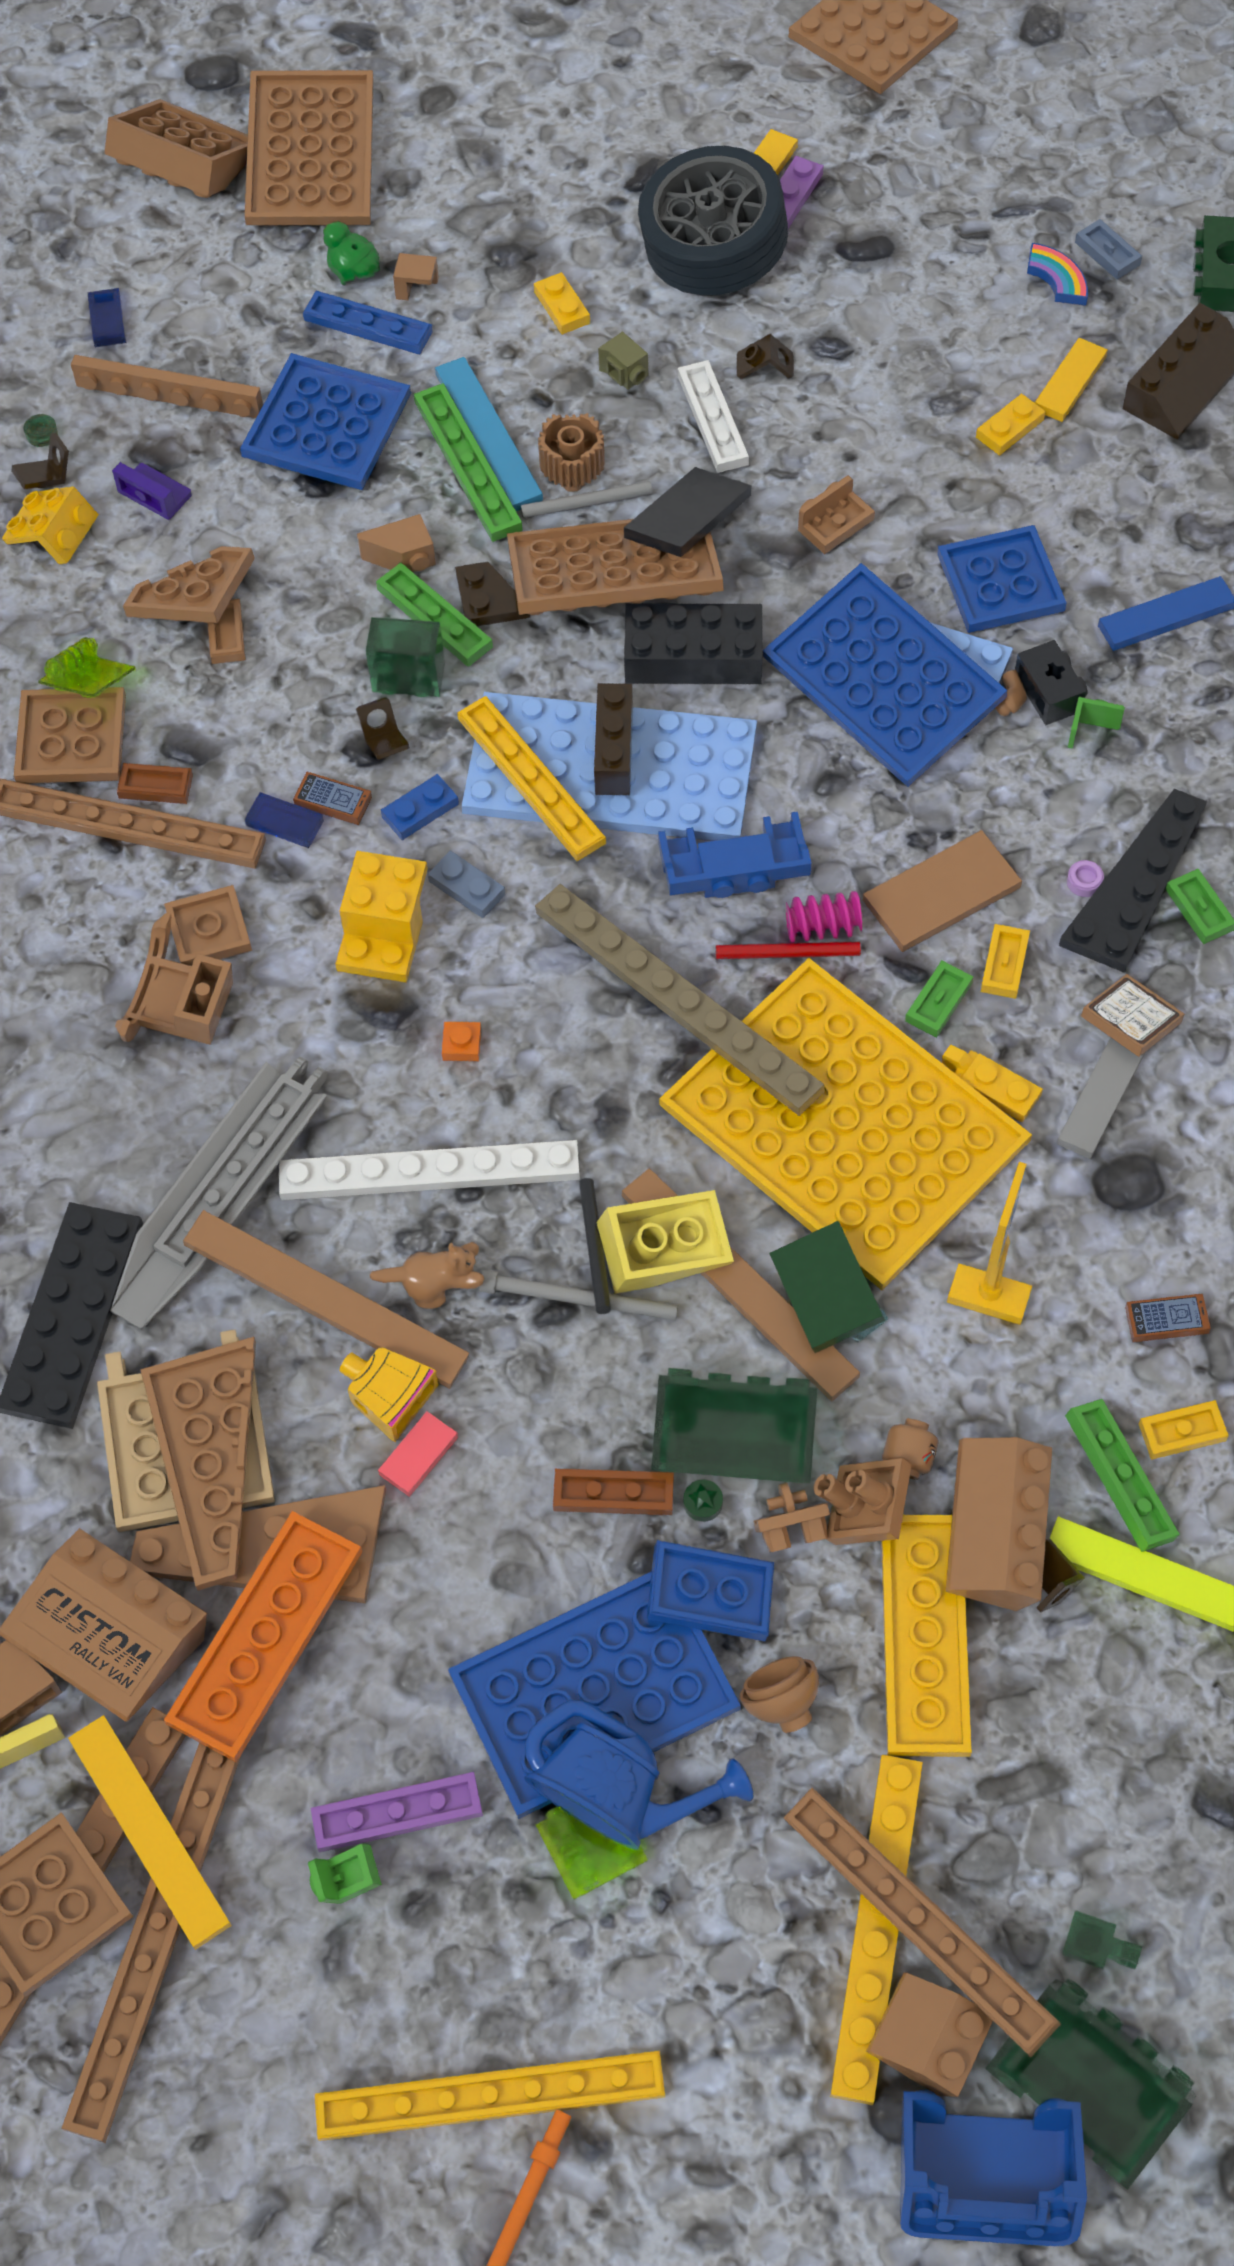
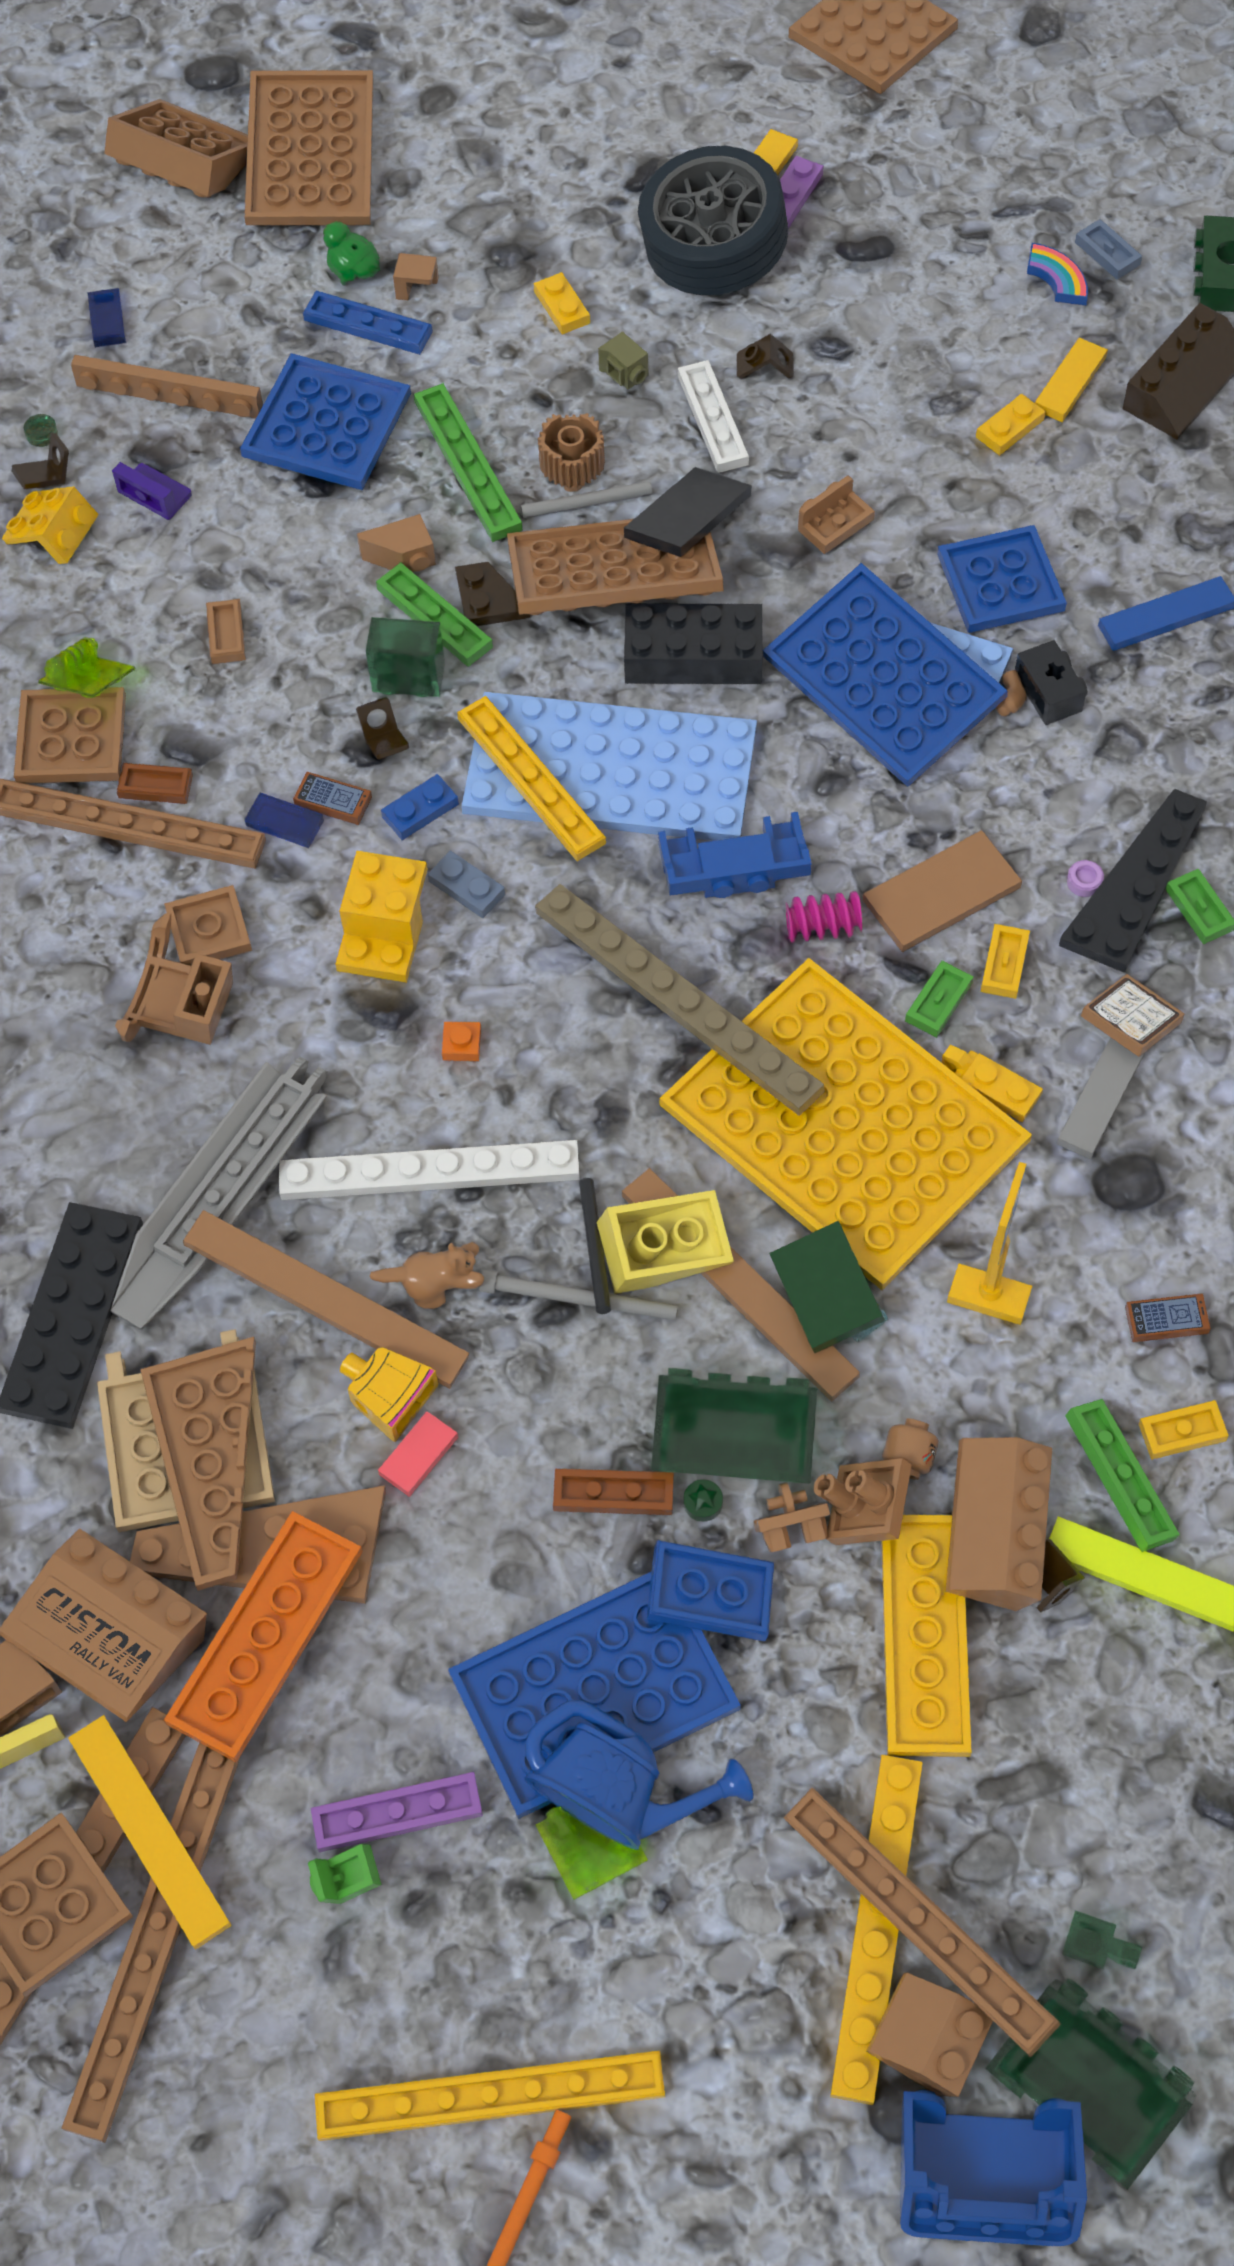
(192, 590): medium nougat plate -> none
(489, 432): dark azure tile -> none
(613, 739): dark brown brick -> none
(782, 1692): medium nougat piece -> none
(788, 950): red bar -> none
(1096, 713): bright green bracket -> none

